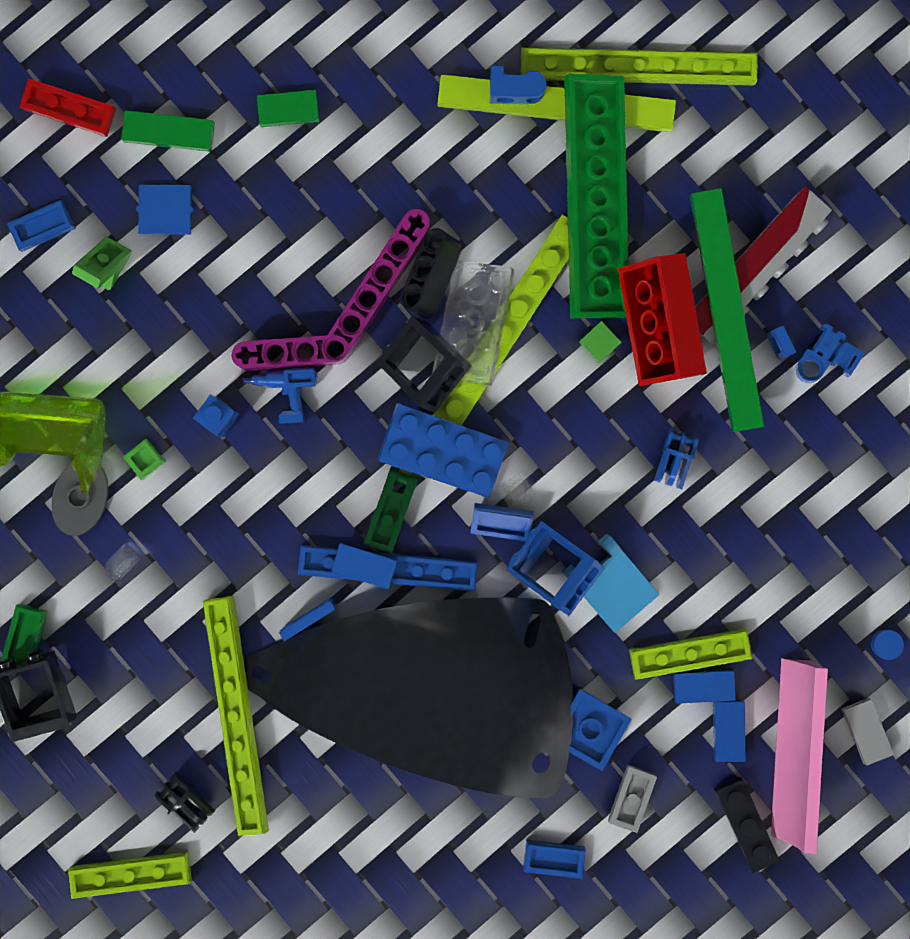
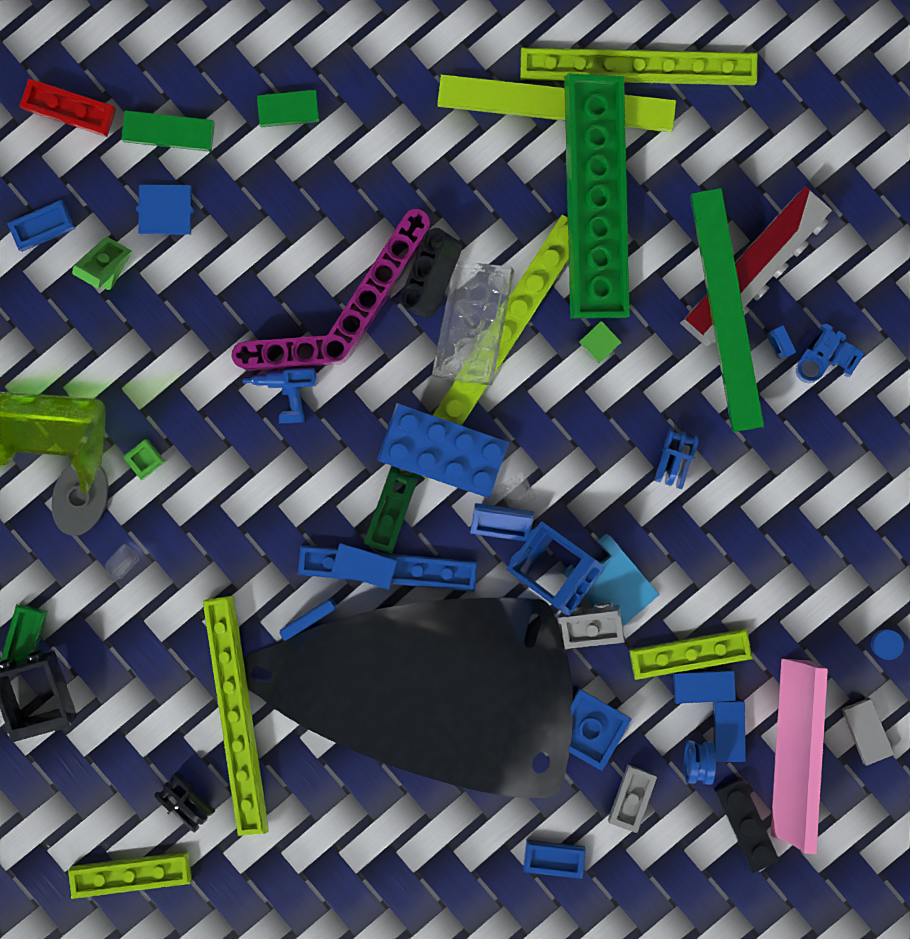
(216, 416): blue brick -> none
(443, 378): black window -> none
(516, 88): blue leg -> none
(592, 626): none -> light grey bracket
(662, 319): red brick -> none
(699, 762): none -> blue wheel

